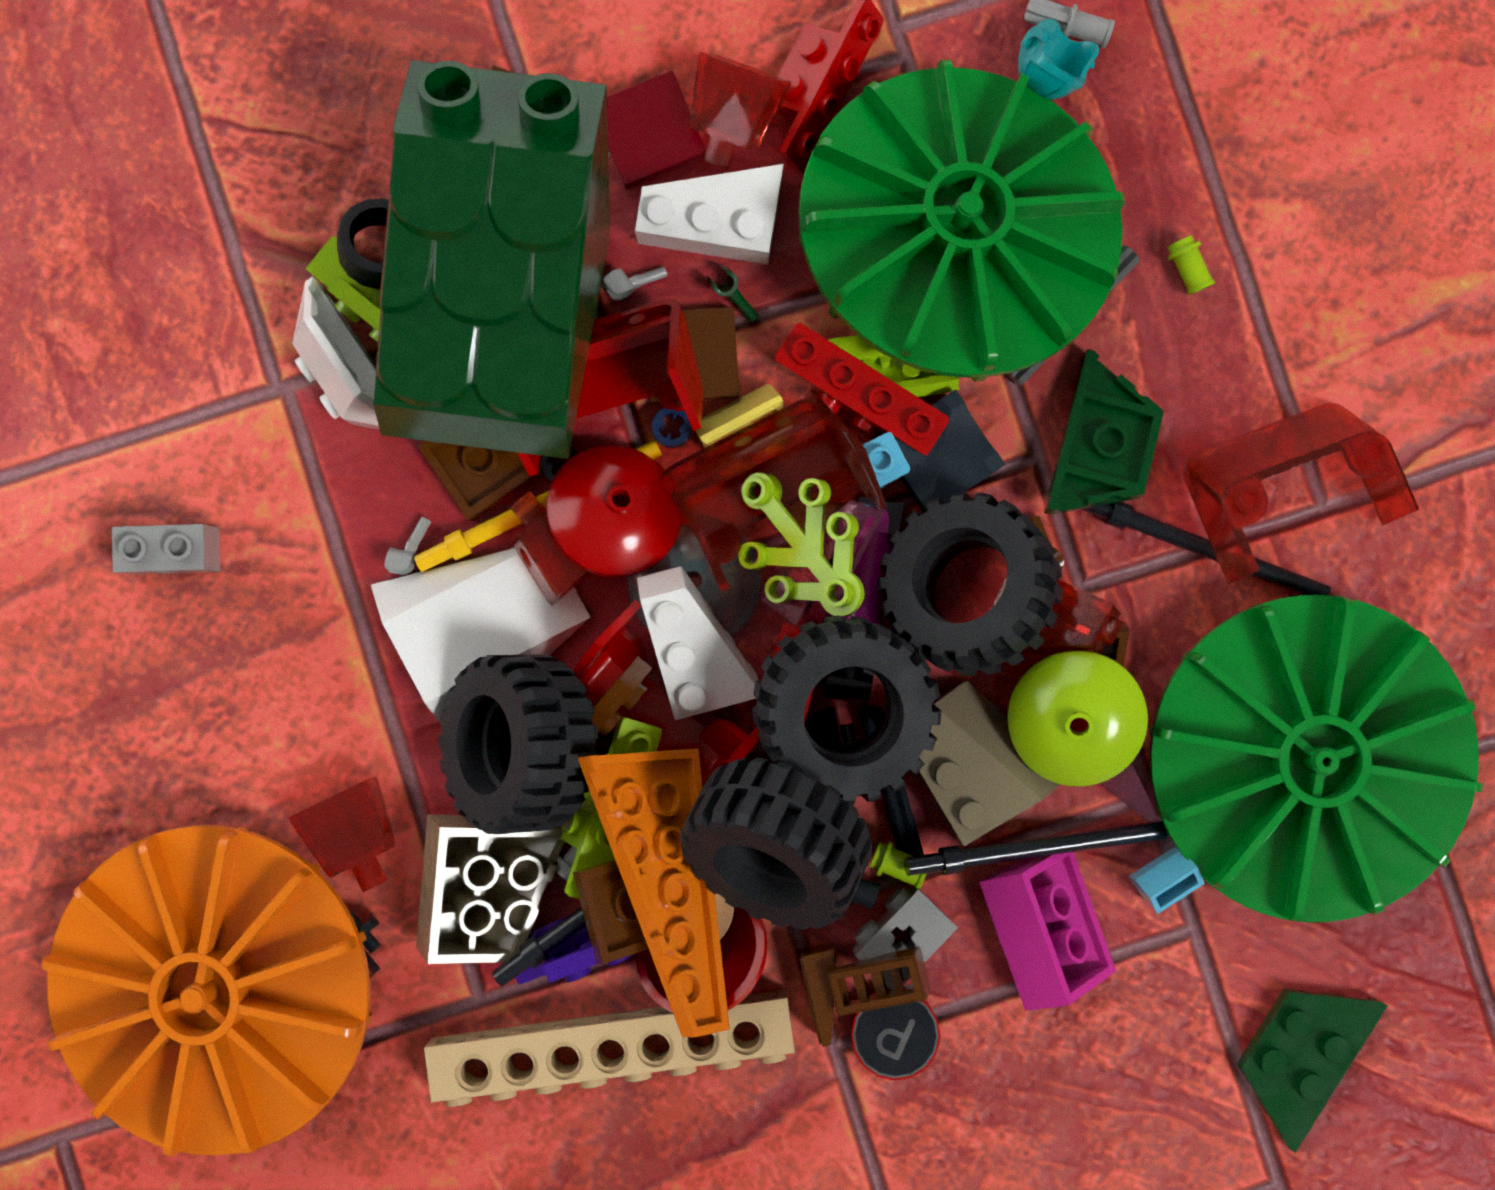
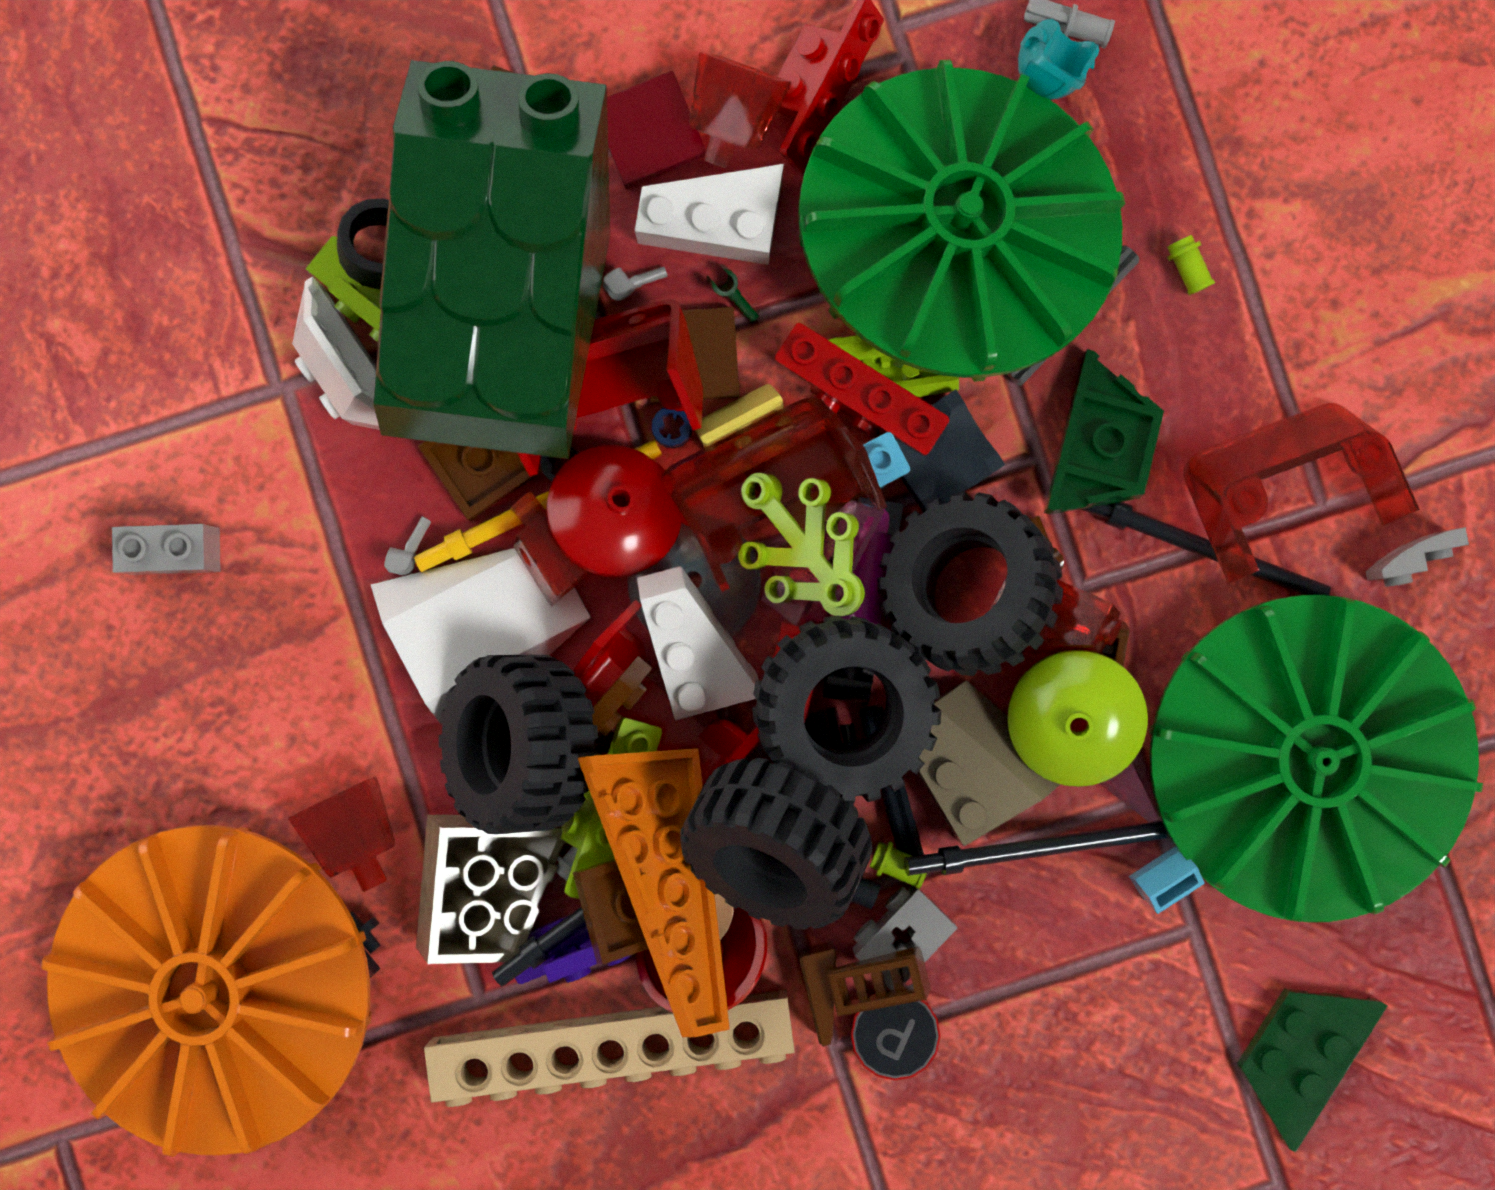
(1048, 930): dark pink slope -> none
(1410, 558): none -> light grey slope

